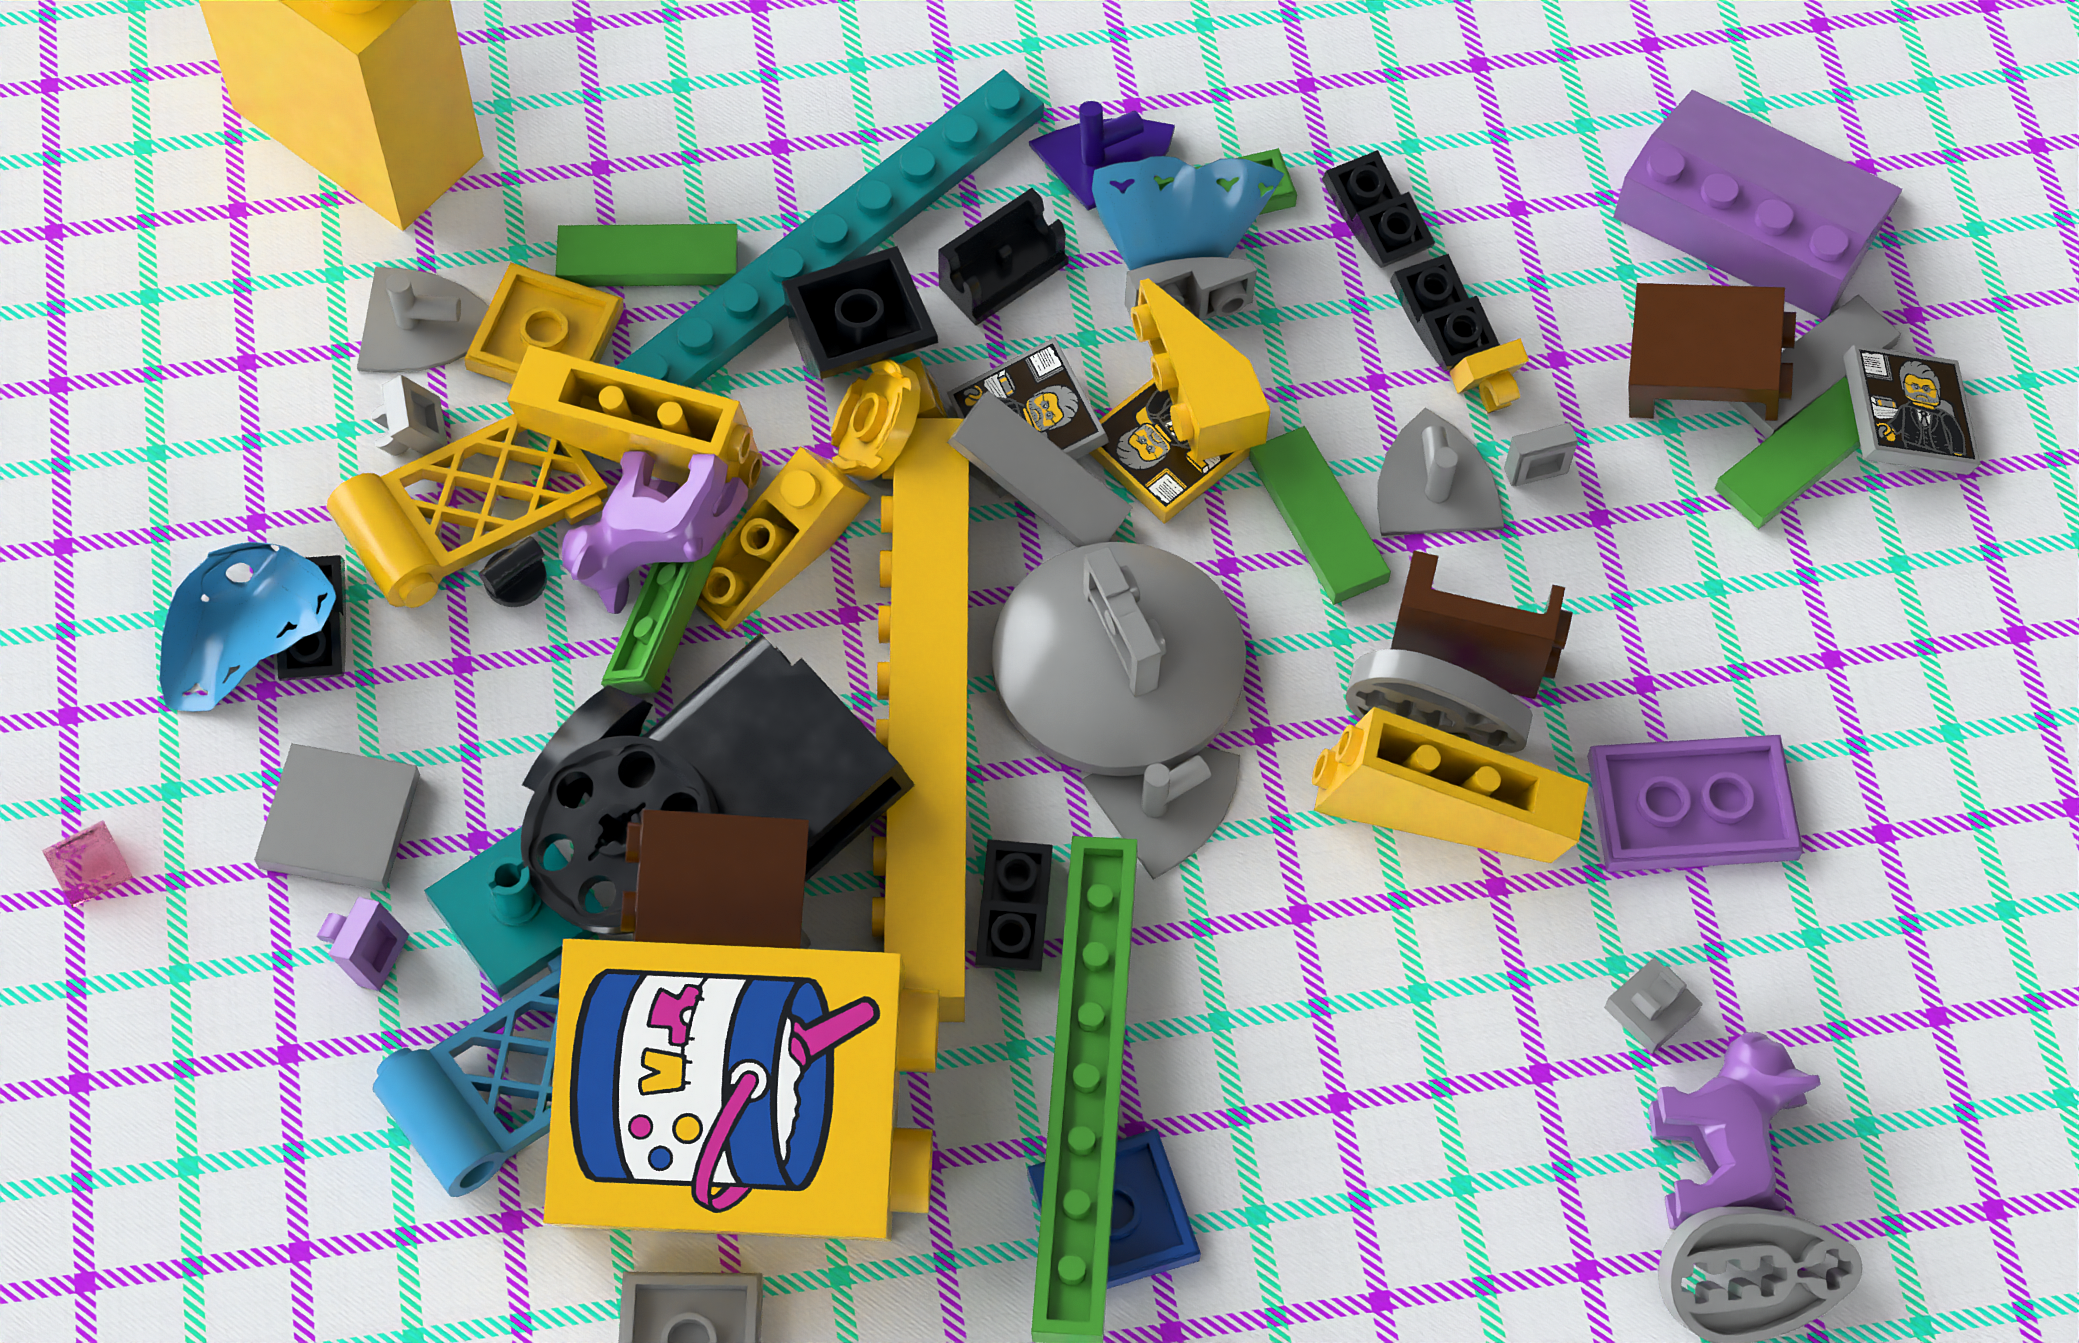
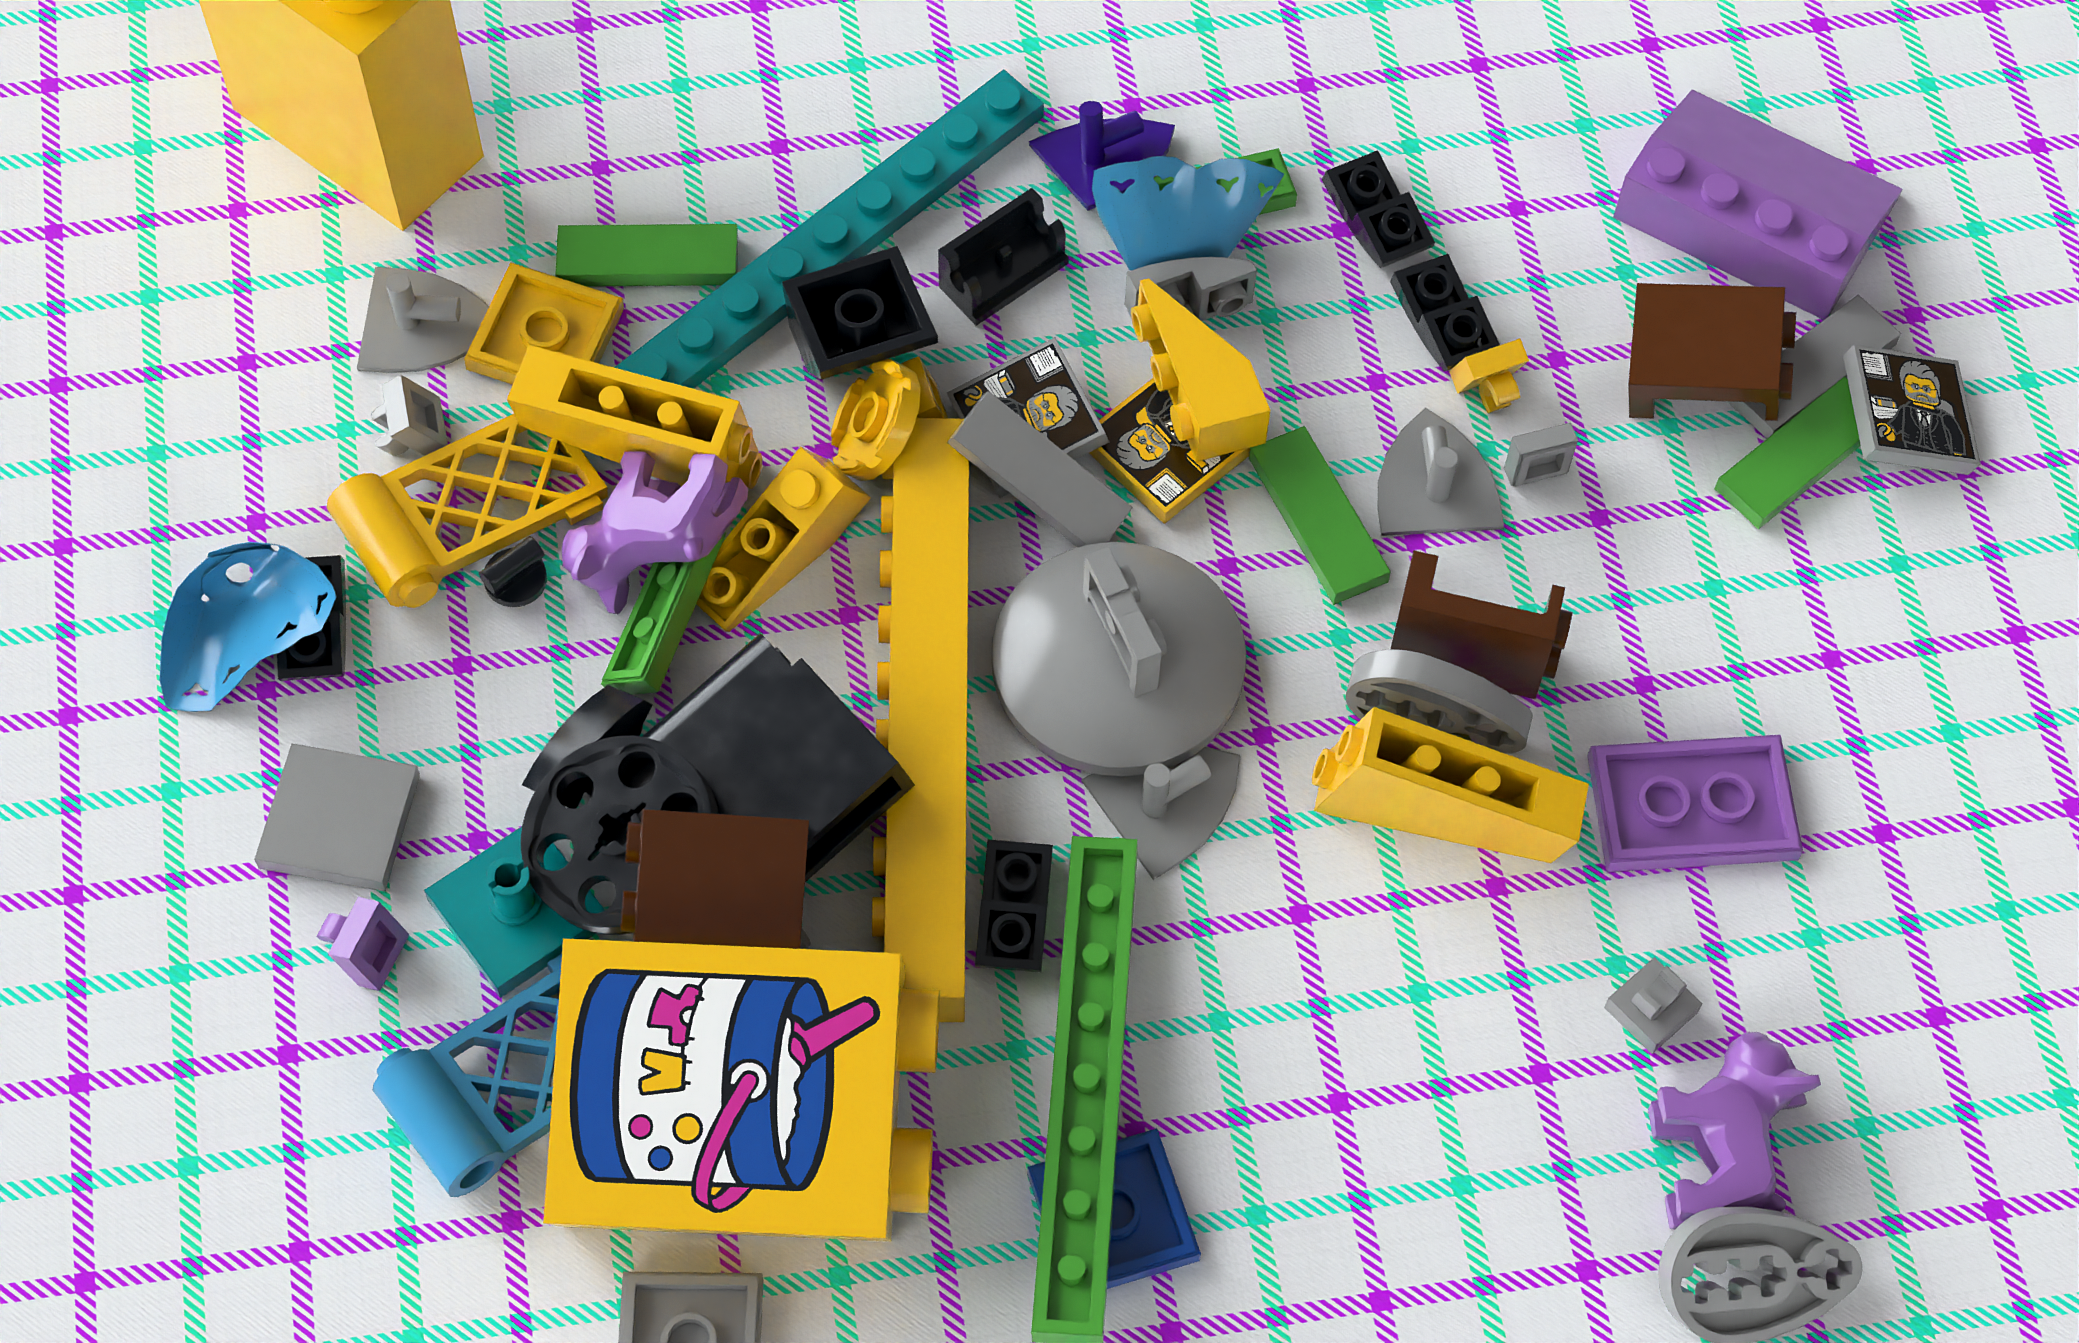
(87, 863): clear pink slope -> none

